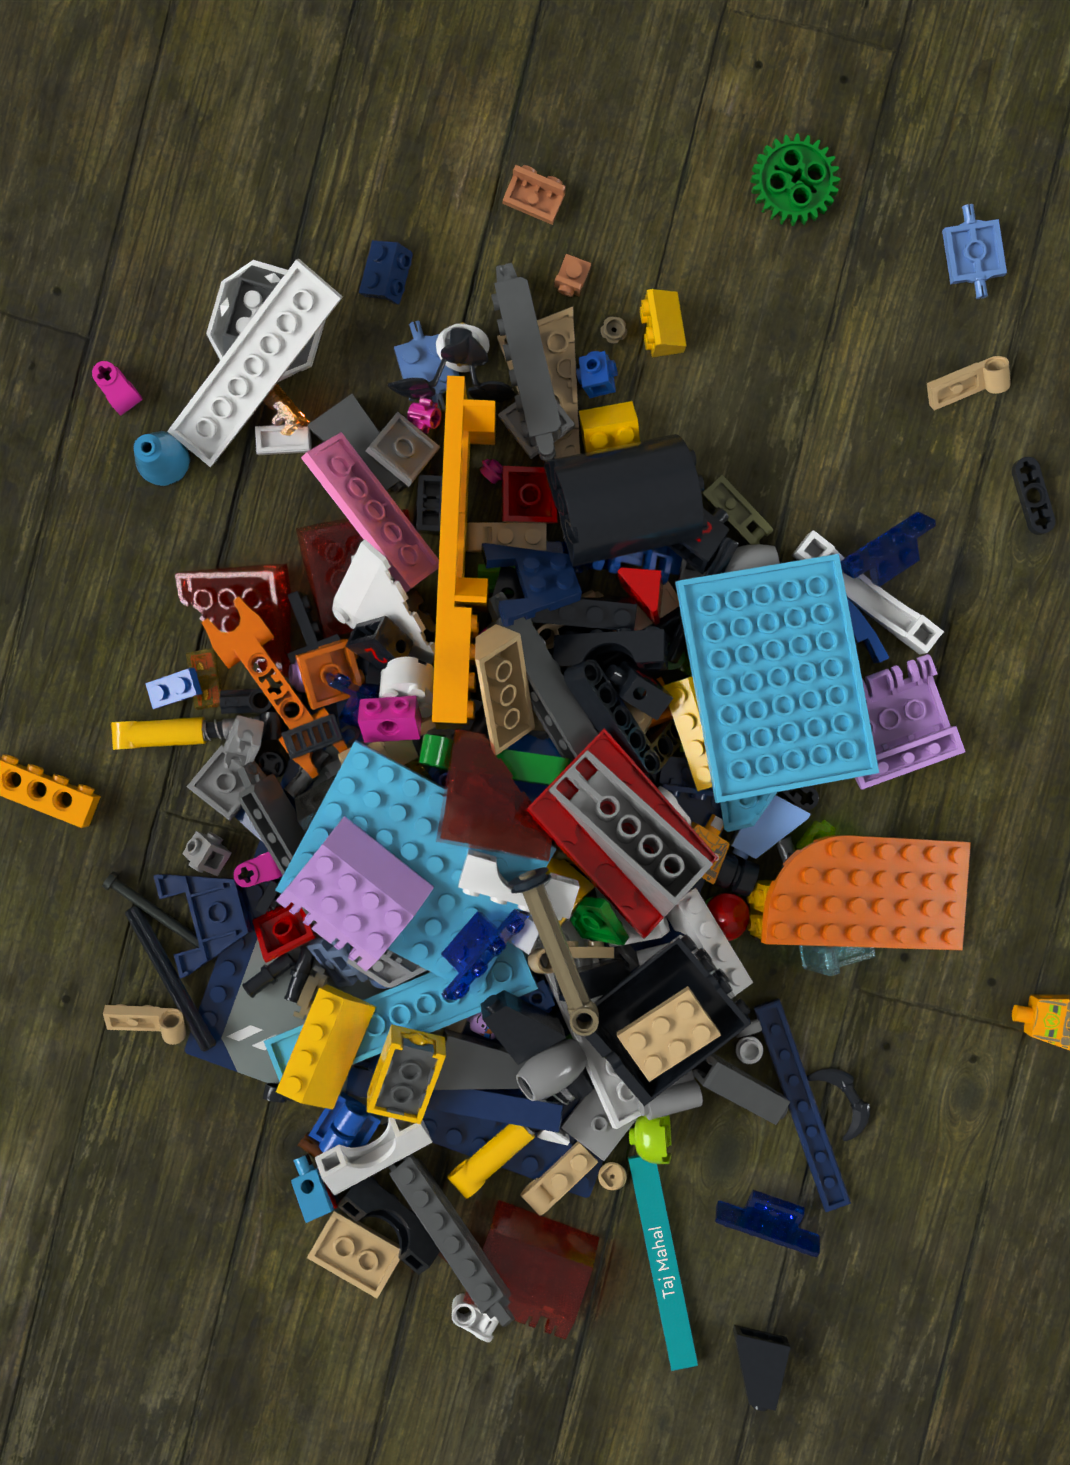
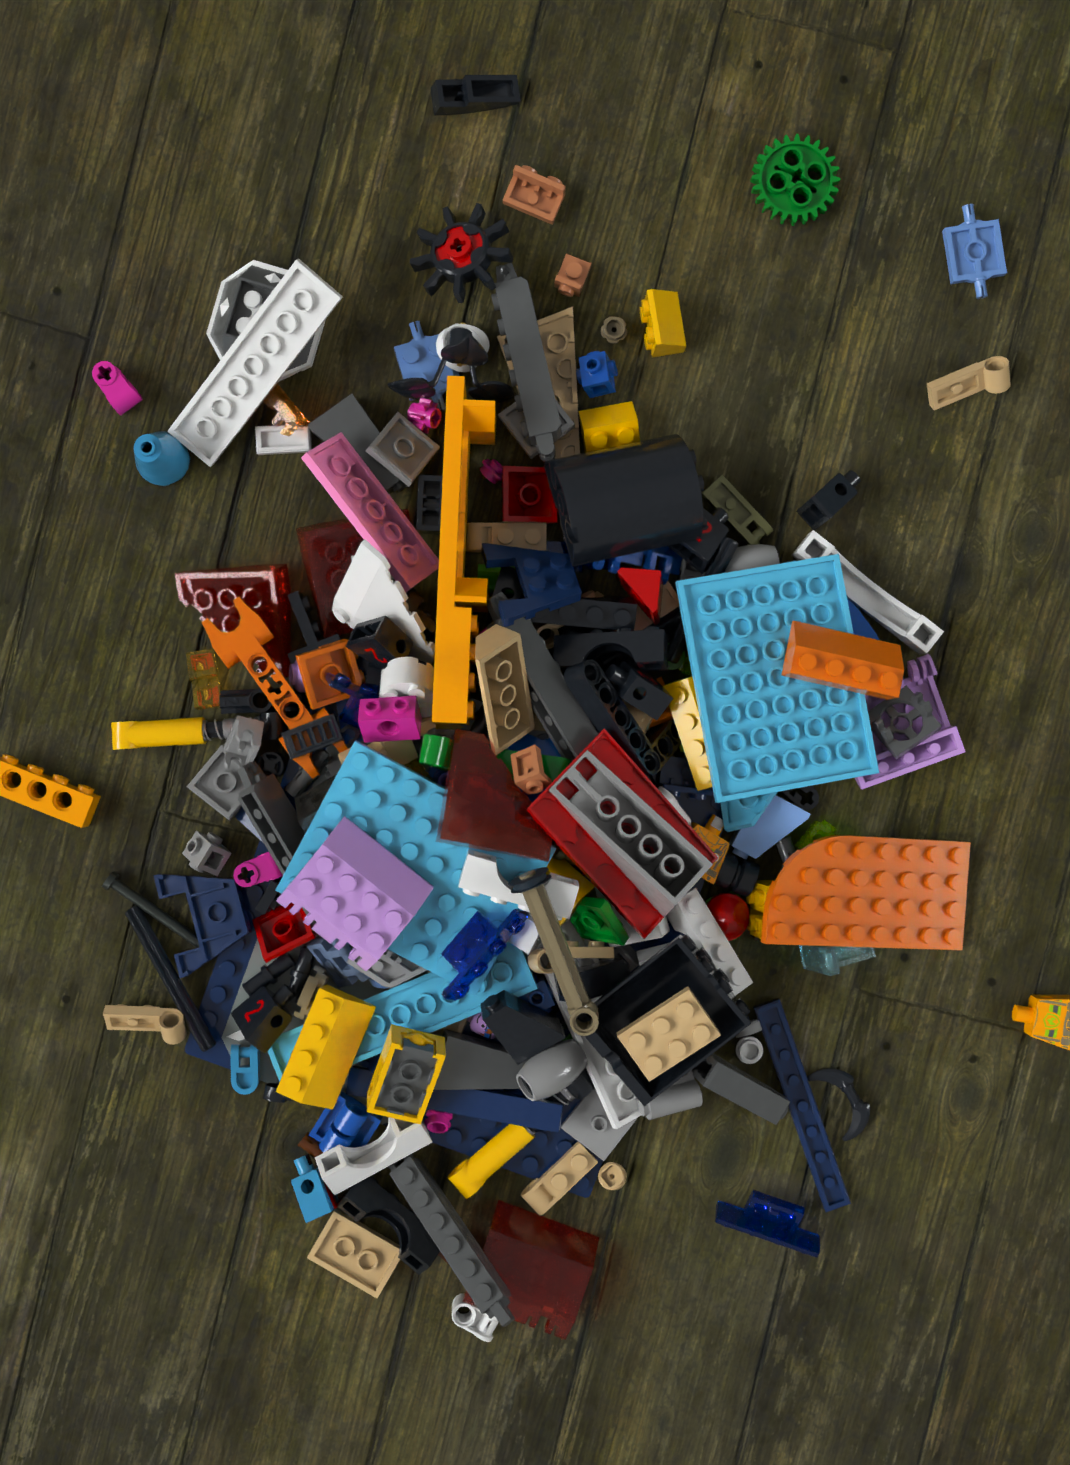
(173, 688): plate -> none
(245, 1077): none -> dark azure plate
(264, 1016): none -> black torso
(386, 271): dark blue bracket -> none
(438, 1121): none -> dark pink plate
(461, 252): none -> black gear
(474, 94): none -> black slope
(529, 770): none -> nougat bracket
(561, 1137): white slope -> none
(652, 1139): lime cylinder -> none
(663, 1263): teal tile -> none
(762, 1365): black slope -> none
(829, 499): none -> black torso
(843, 661): none -> orange slope
(885, 735): none -> dark grey piece
(889, 552): clear blue bracket -> none
(1022, 491): black beam -> none

